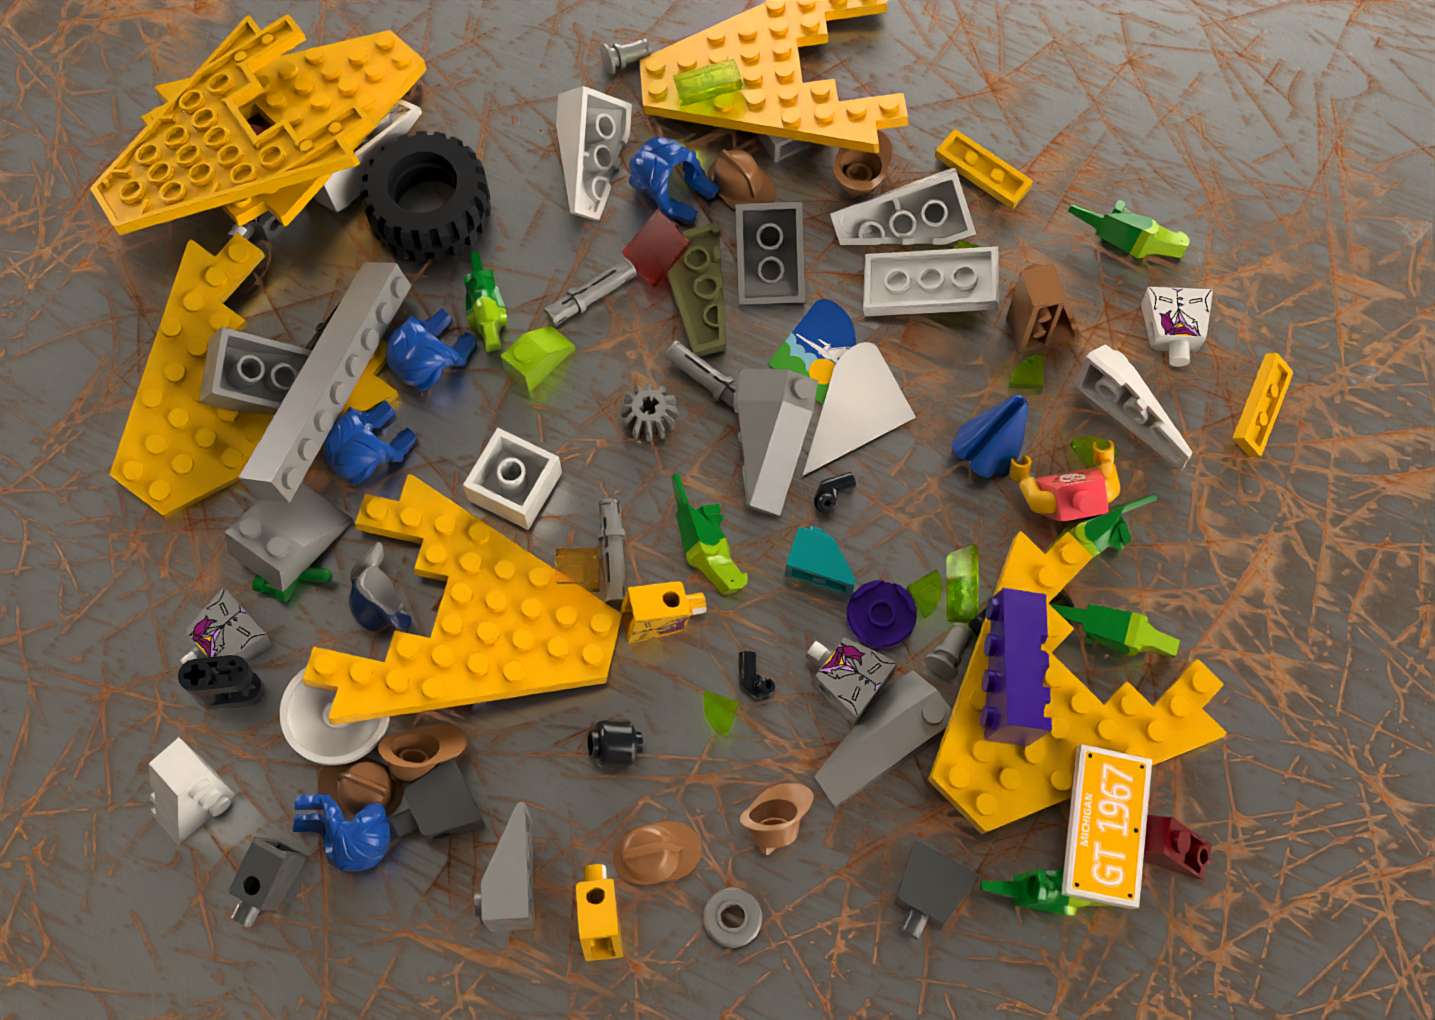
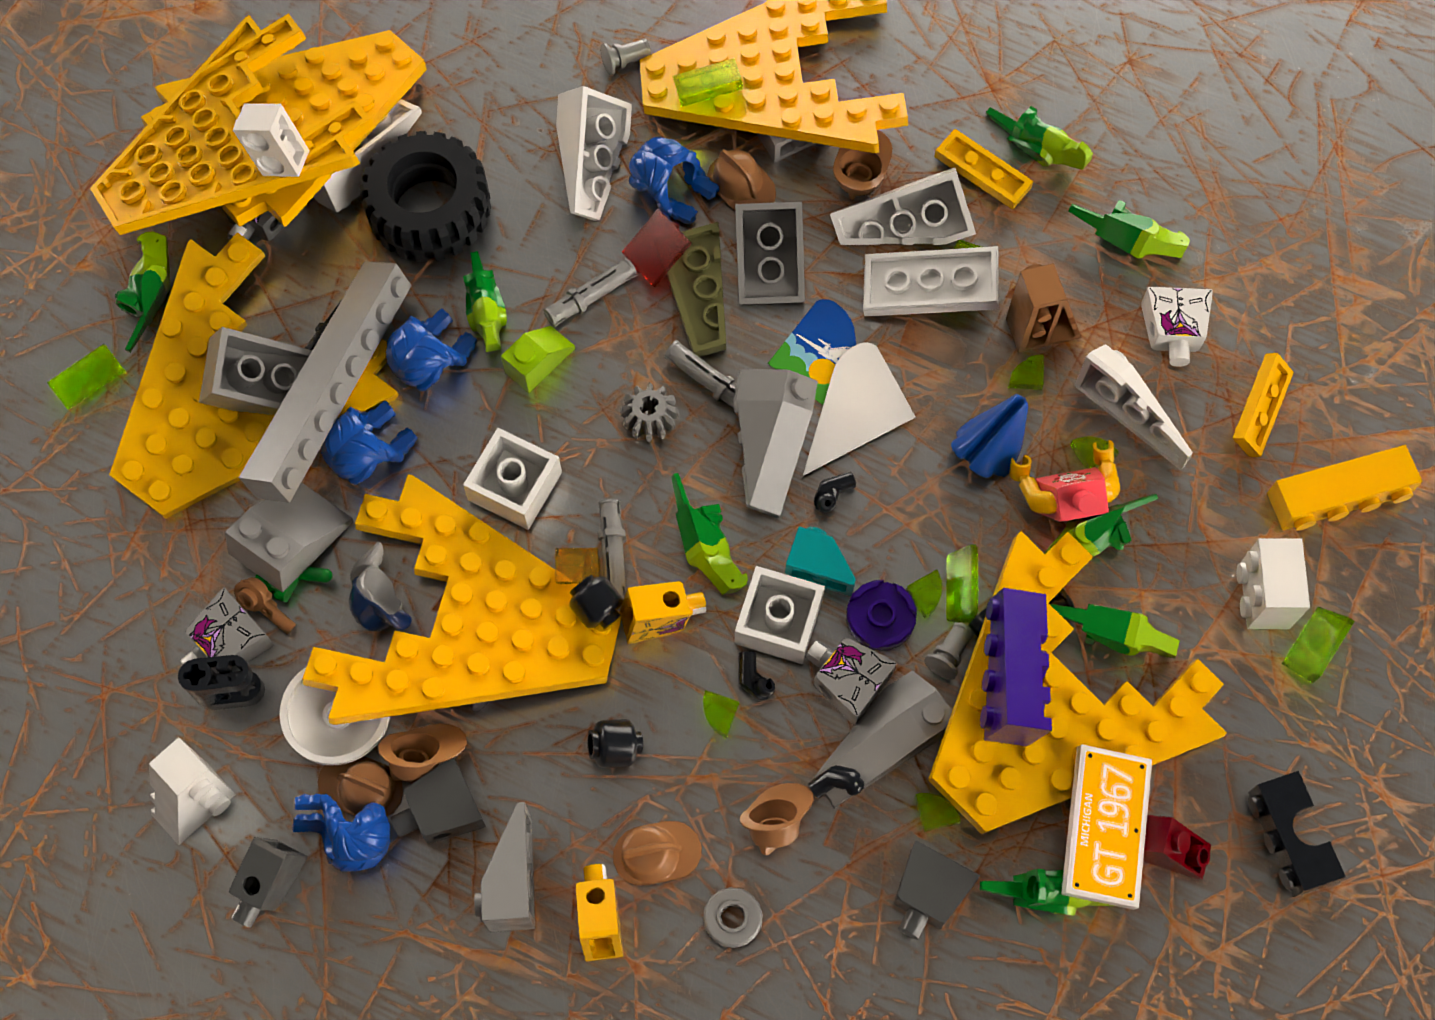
(86, 376): none -> clear neon green slope
(147, 284): none -> green animal
(255, 596): none -> medium nougat plate
(271, 140): none -> white brick
(595, 602): none -> black head
(779, 614): none -> white brick
(837, 777): none -> black arm
(935, 812): none -> clear neon green tile
(1042, 141): none -> animal
(1273, 584): none -> white brick
(1301, 865): none -> black arch
(1318, 643): none -> clear neon green slope
(1344, 487): none -> yellow brick

